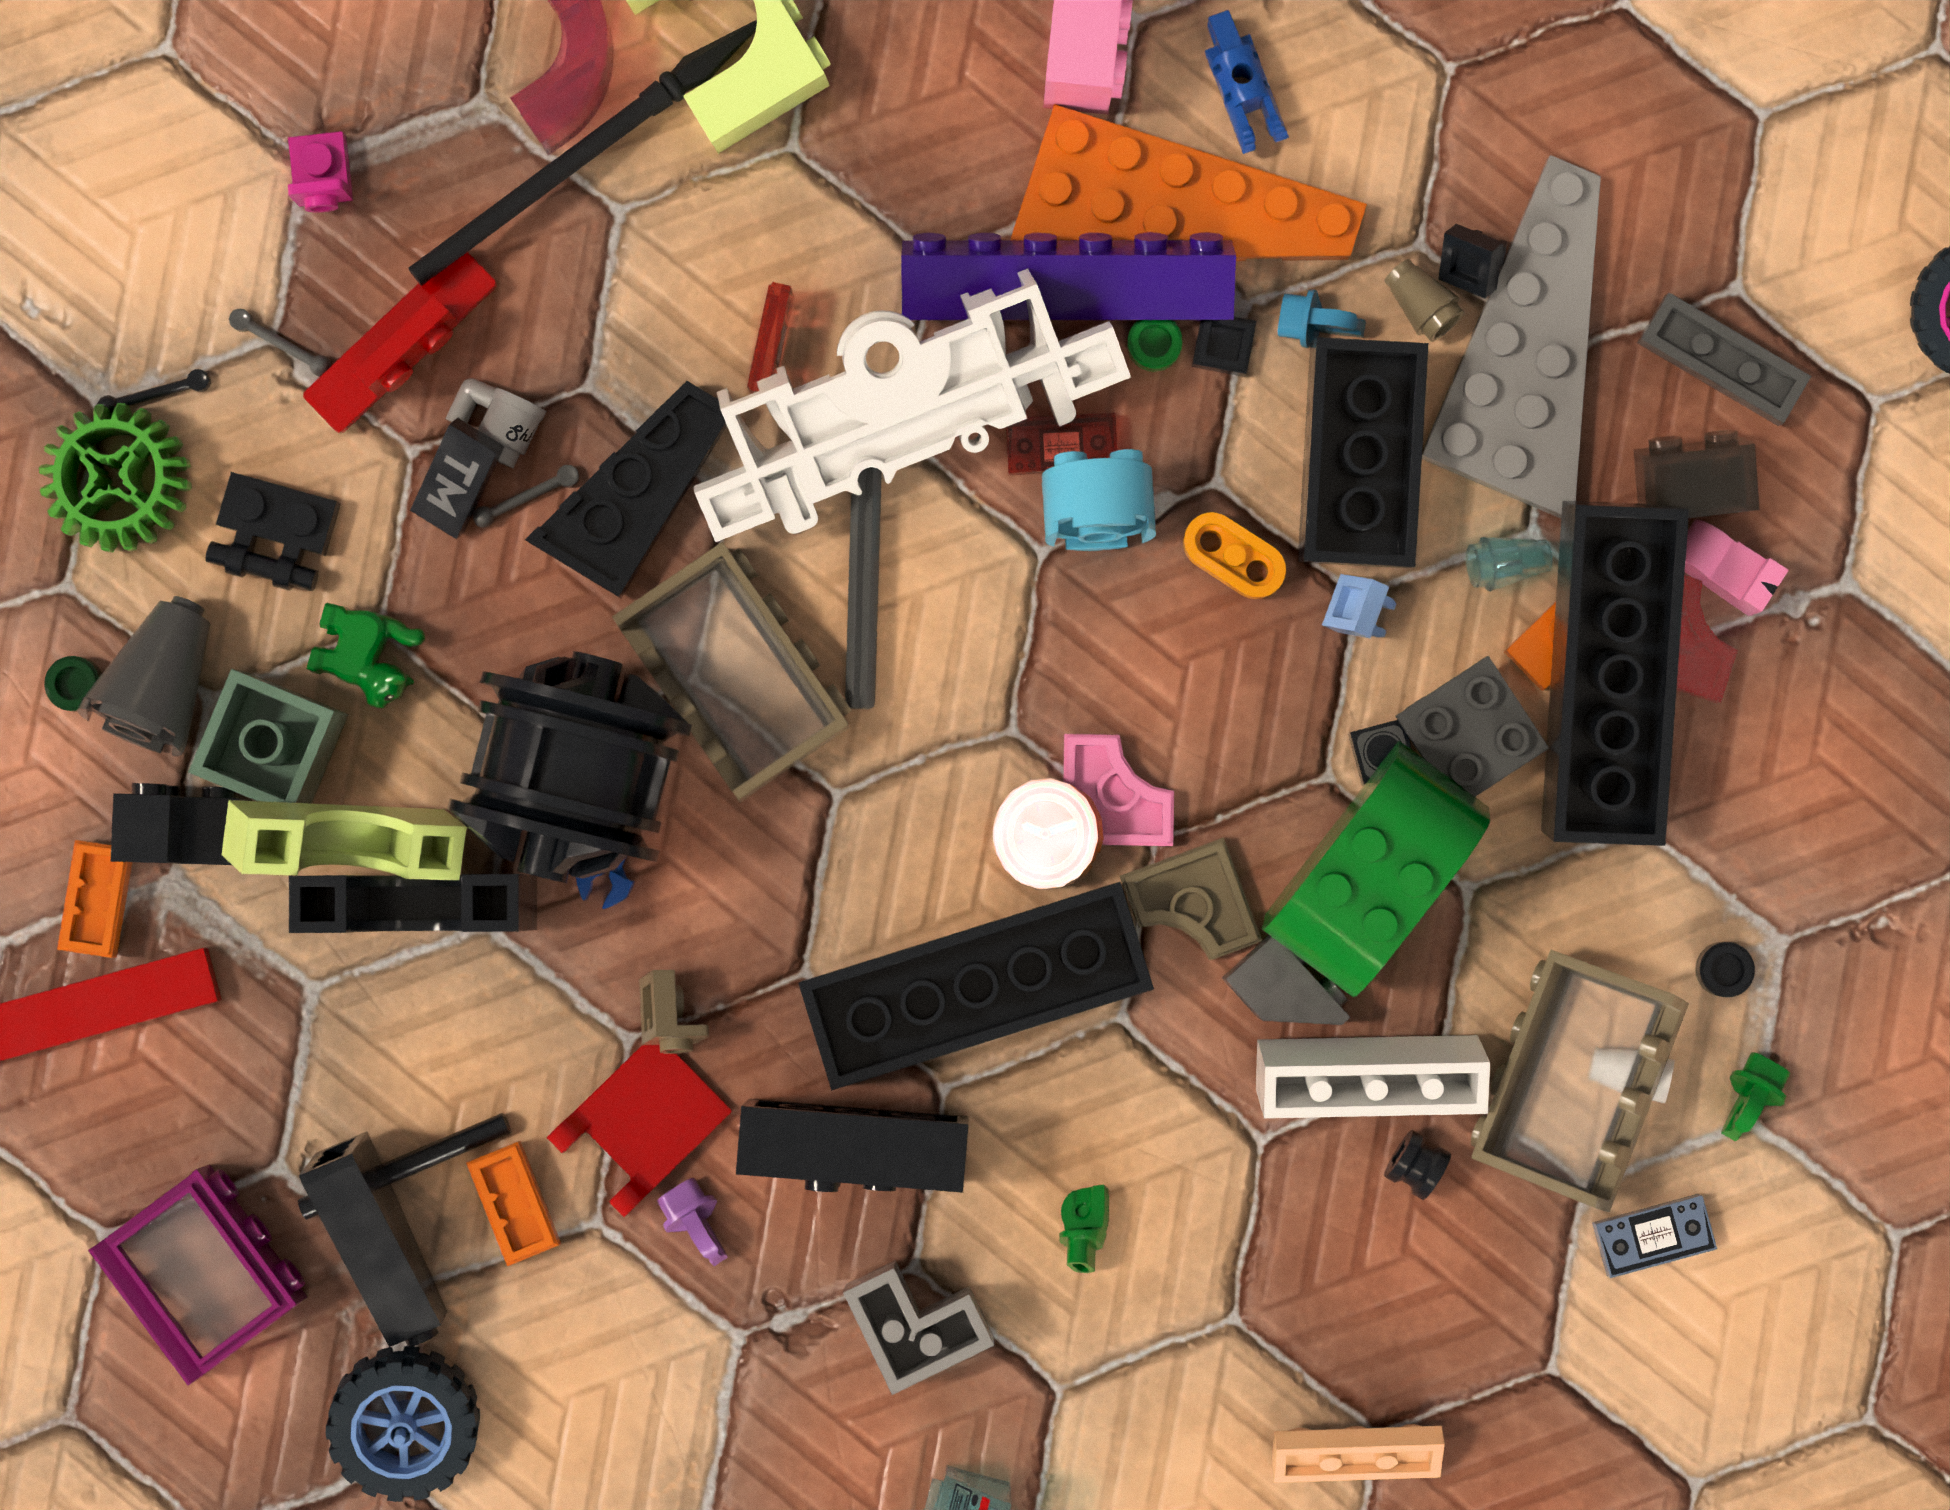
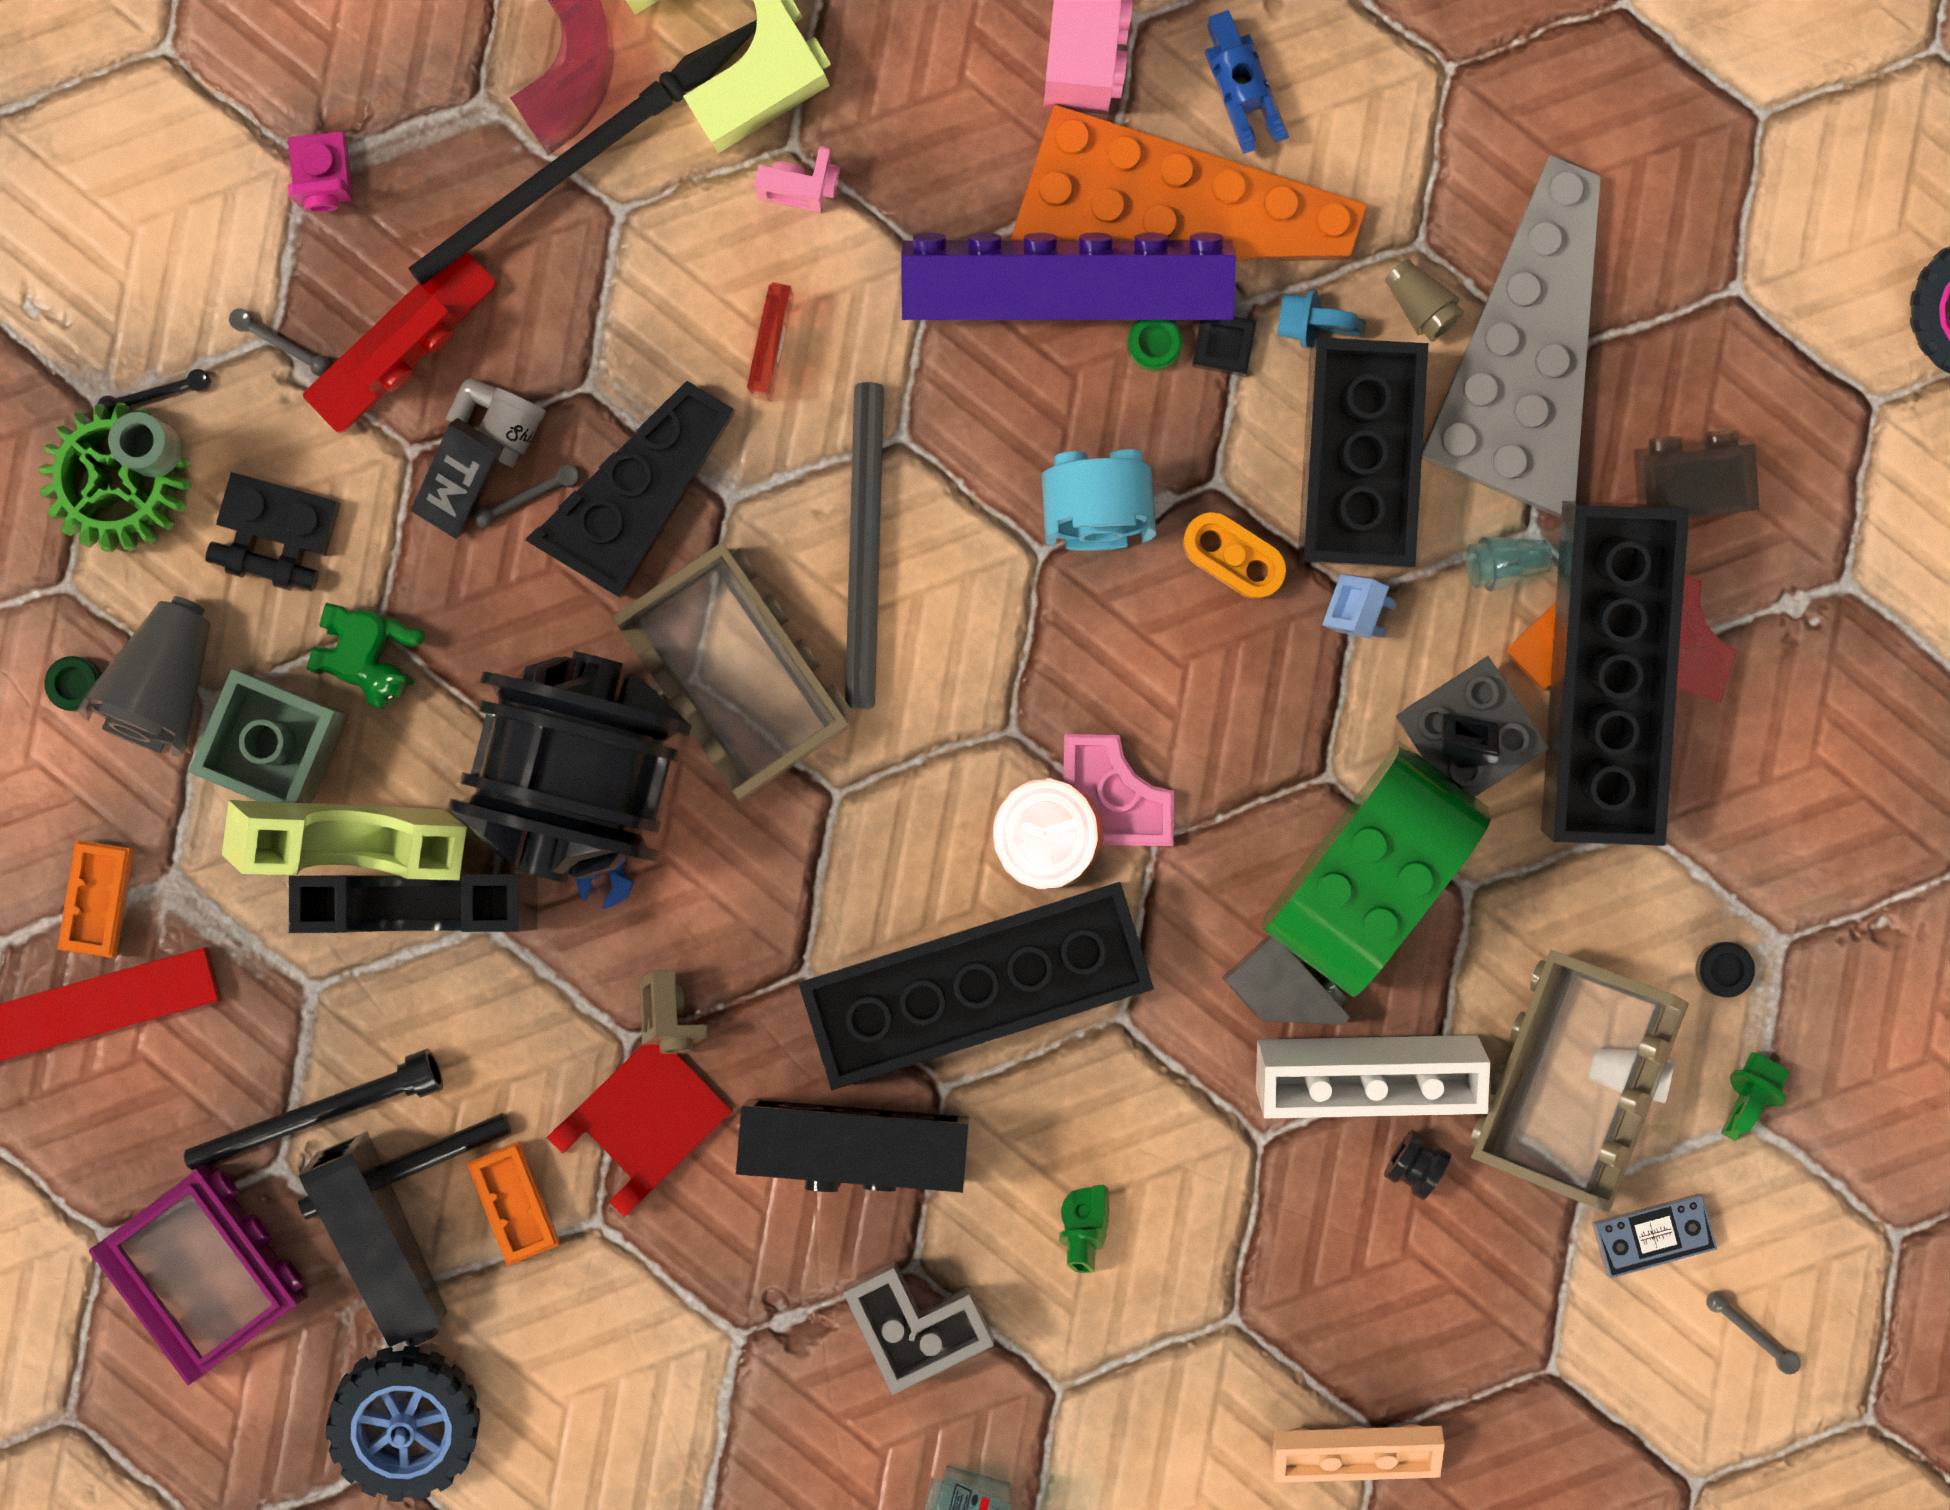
(144, 444): none -> sand green brick
(167, 828): black brick -> none
(416, 1076): none -> black piece
(687, 1211): medium lavender piece -> none
(789, 185): none -> bright pink bracket
(904, 415): white piece -> none
(1038, 439): clear red tile -> none
(1195, 894): dark tan tile -> none
(1374, 744): tile -> none
(1470, 740): none -> black slope
(1471, 260): black tile -> none
(1724, 359): dark grey plate -> none
(1731, 568): bright pink leg -> none
(1785, 1360): none -> dark grey hinge

